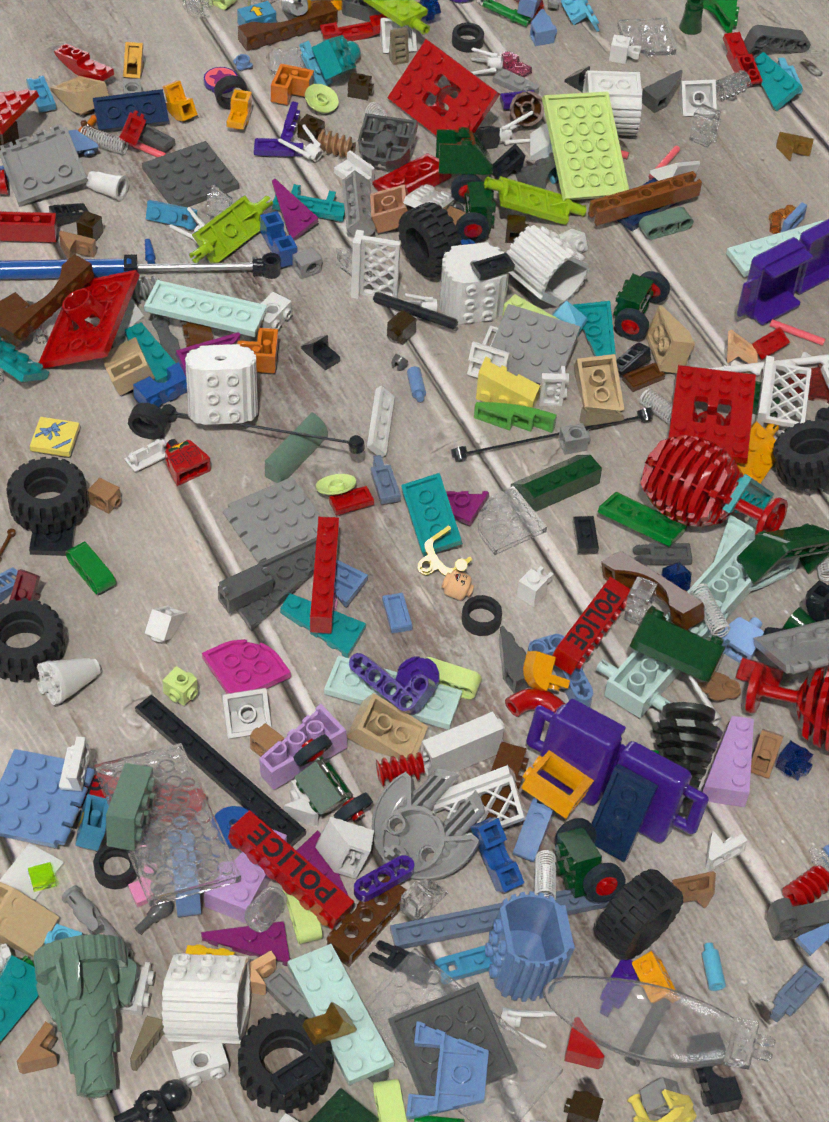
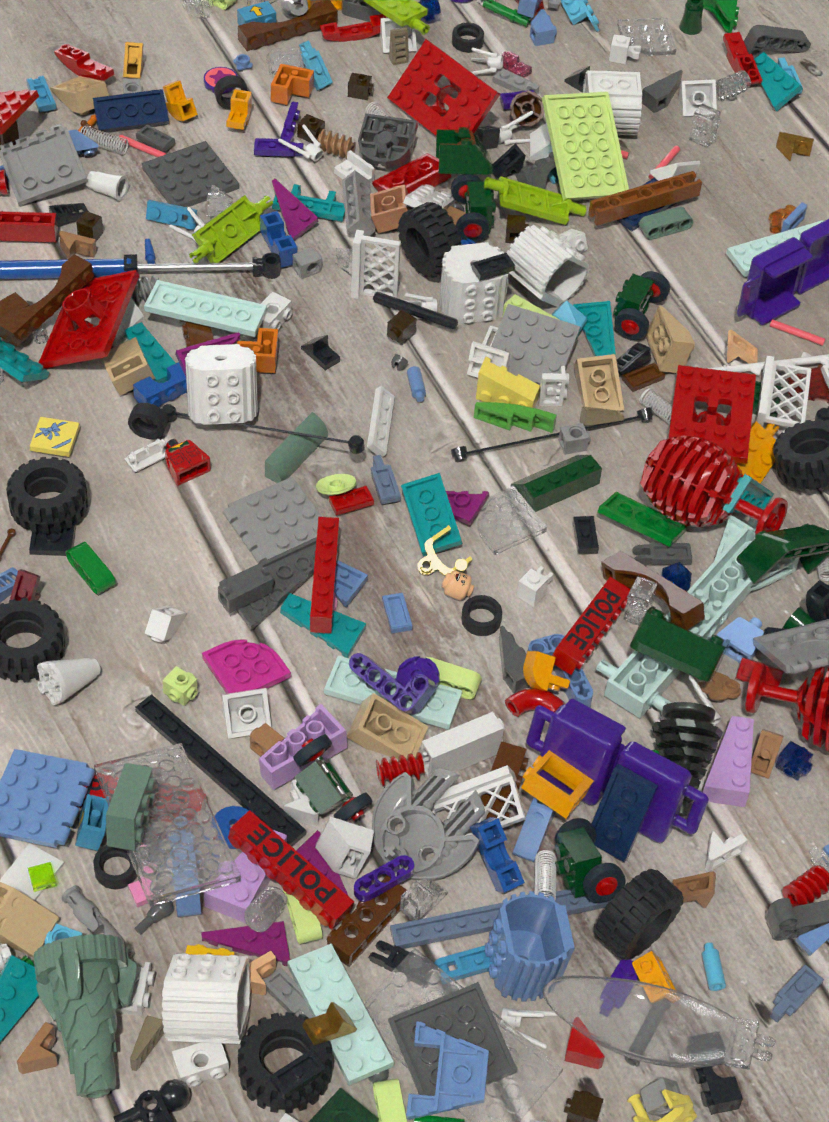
(75, 765): white bracket -> none
(104, 495): medium nougat brick -> none
(132, 128): red hinge -> none
(167, 339): dark grey sword -> none
(321, 98): yellowish green dish -> none
(336, 56): teal brick -> none
(711, 611): white piece -> none
(771, 343): red plate -> none

